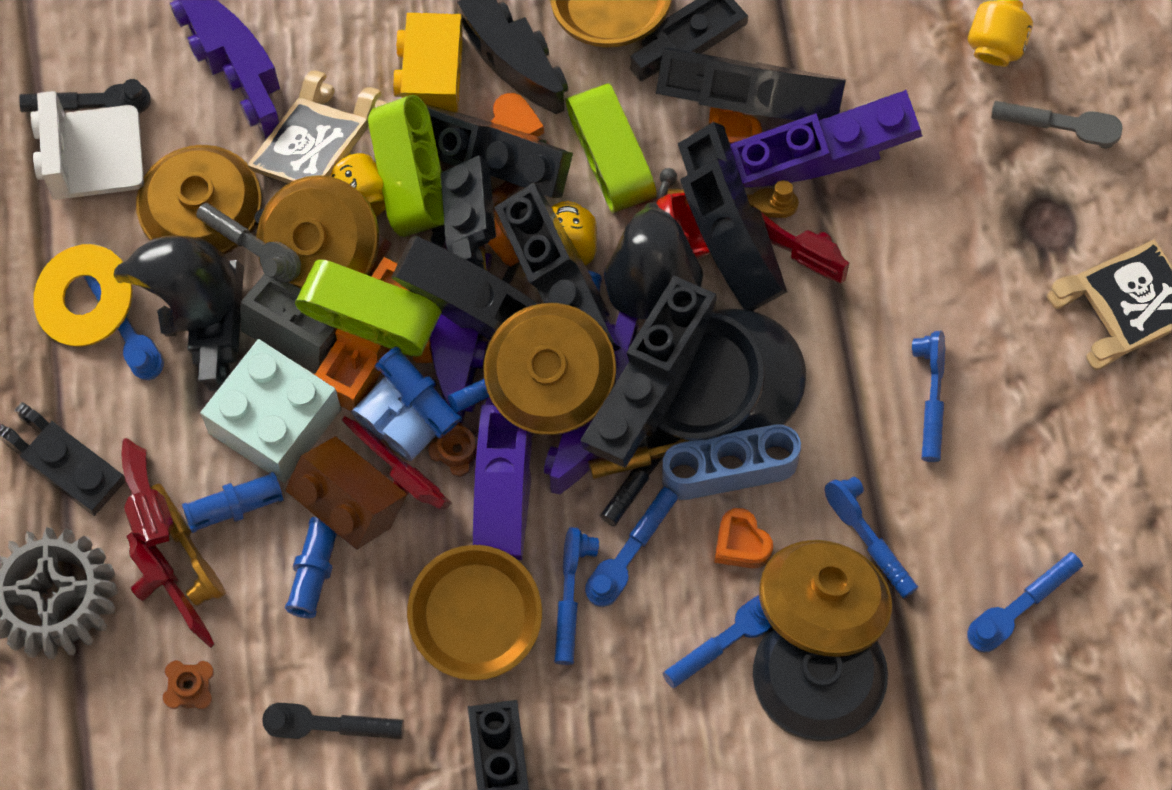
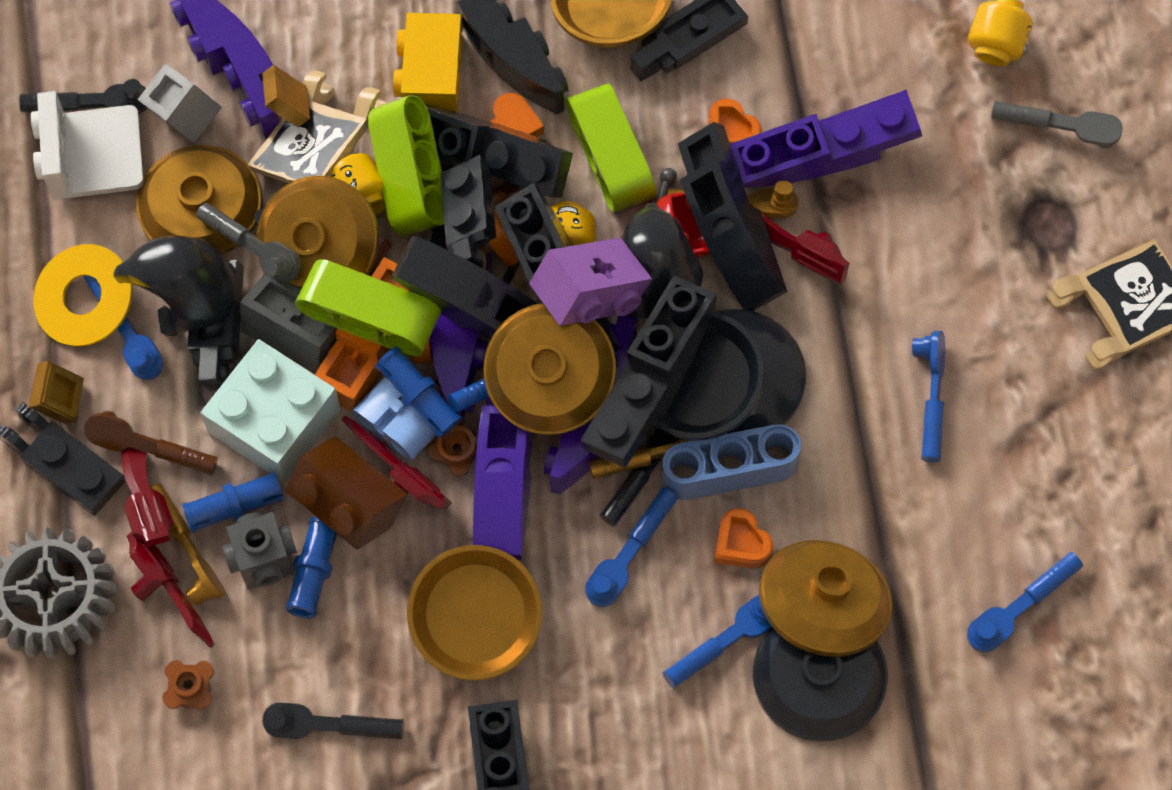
(56, 392): none -> pearl gold tile
(116, 435): none -> reddish brown piece
(180, 103): none -> light grey brick
(259, 549): none -> dark grey brick
(285, 96): none -> pearl gold tile
(575, 546): blue piece -> none
(590, 281): none -> medium lavender brick
(748, 86): black slope -> none
(842, 498): blue piece -> none

